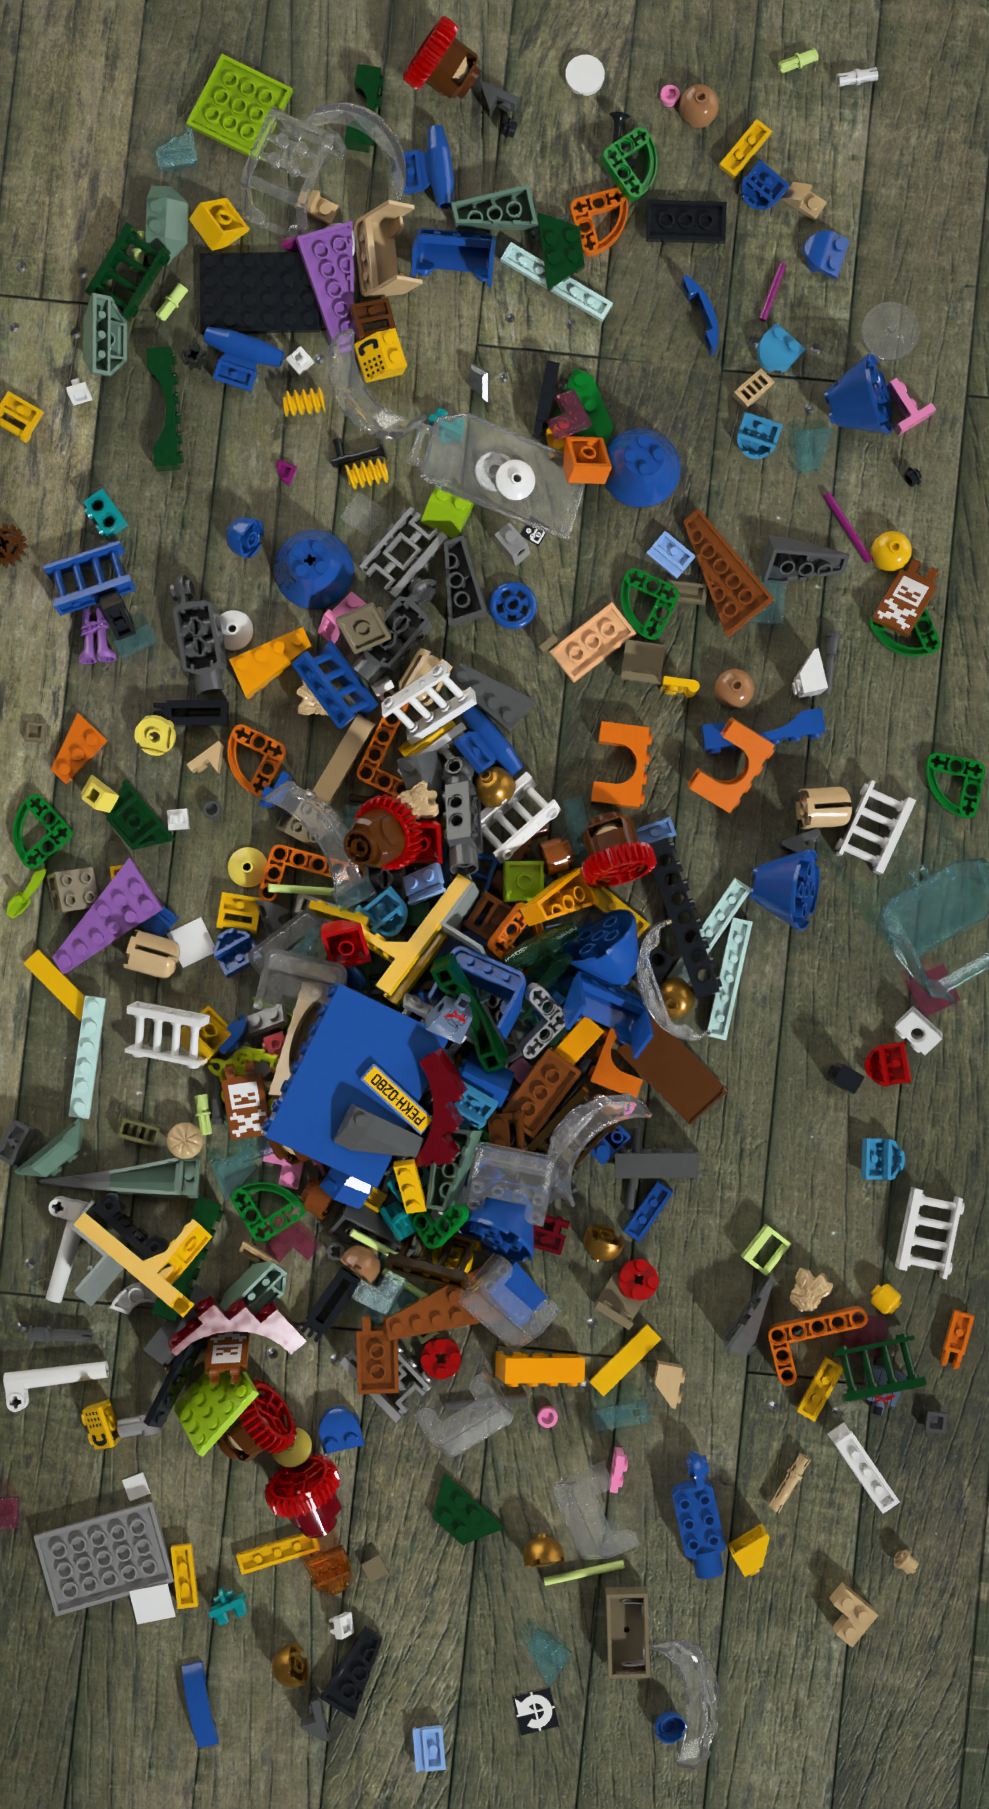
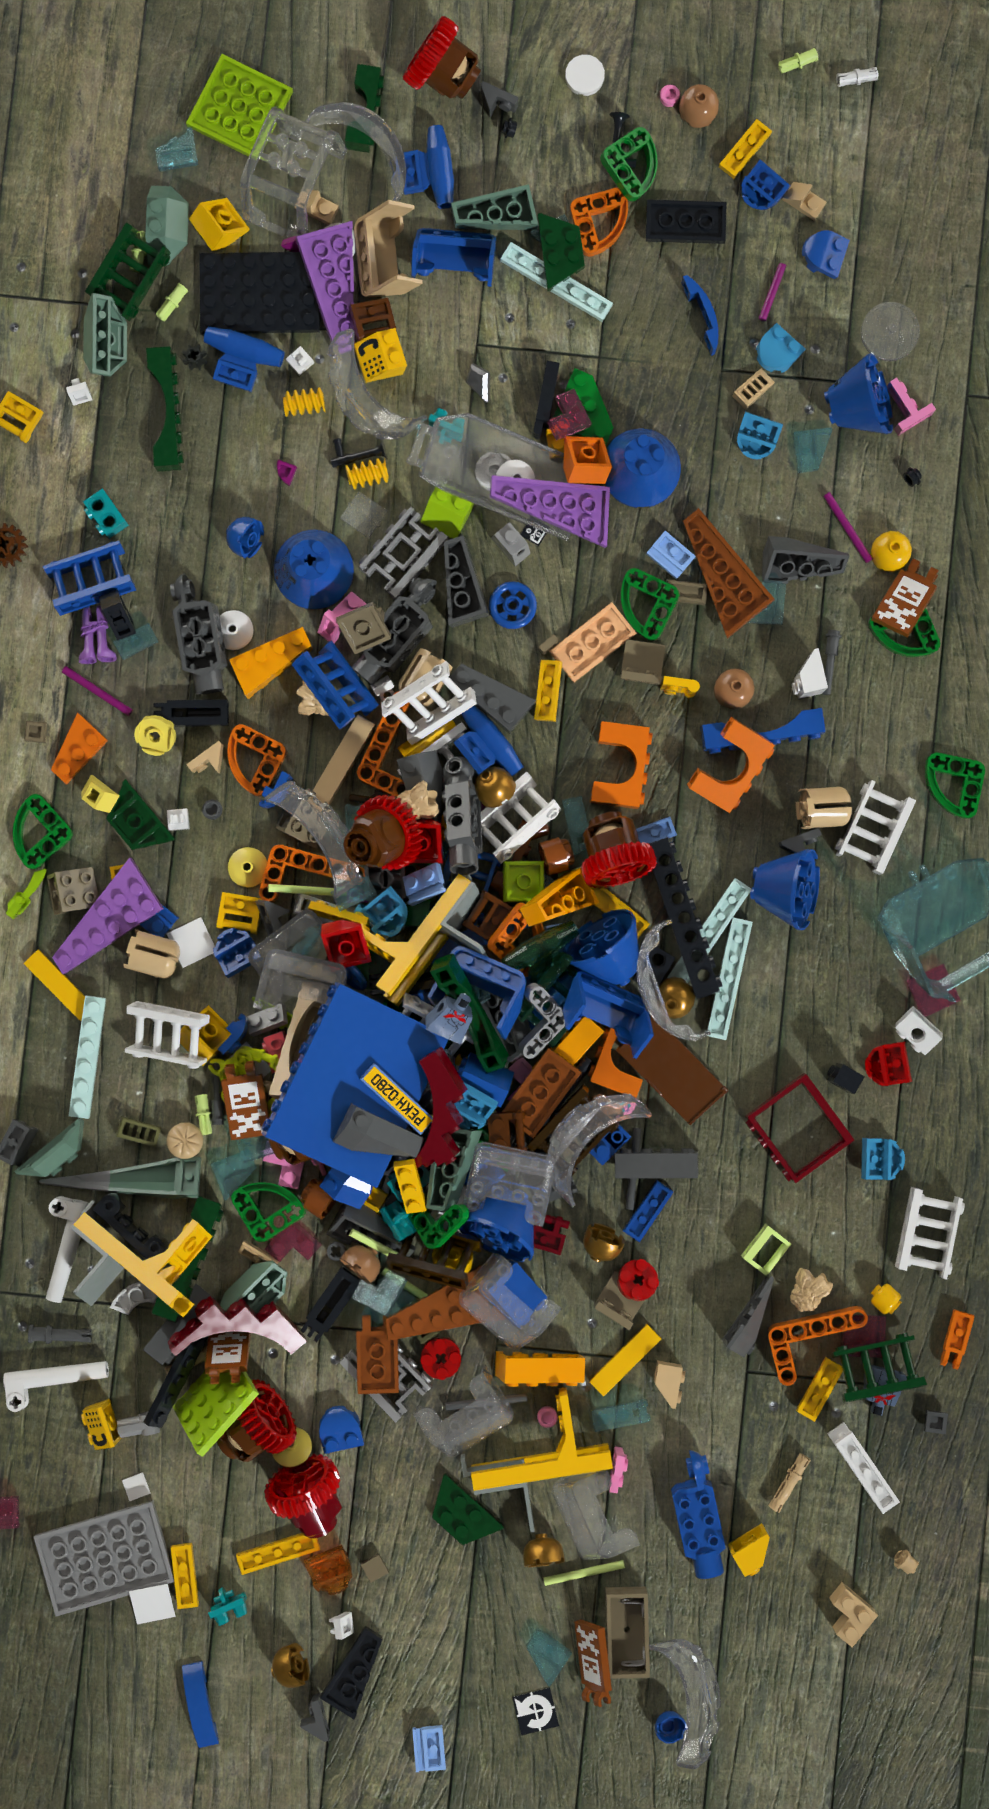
(97, 691): none -> magenta bar
(519, 1471): none -> yellow piece
(548, 690): none -> yellow plate
(568, 506): none -> medium lavender wing
(593, 1662): none -> dark orange tile
(825, 1108): none -> dark red window

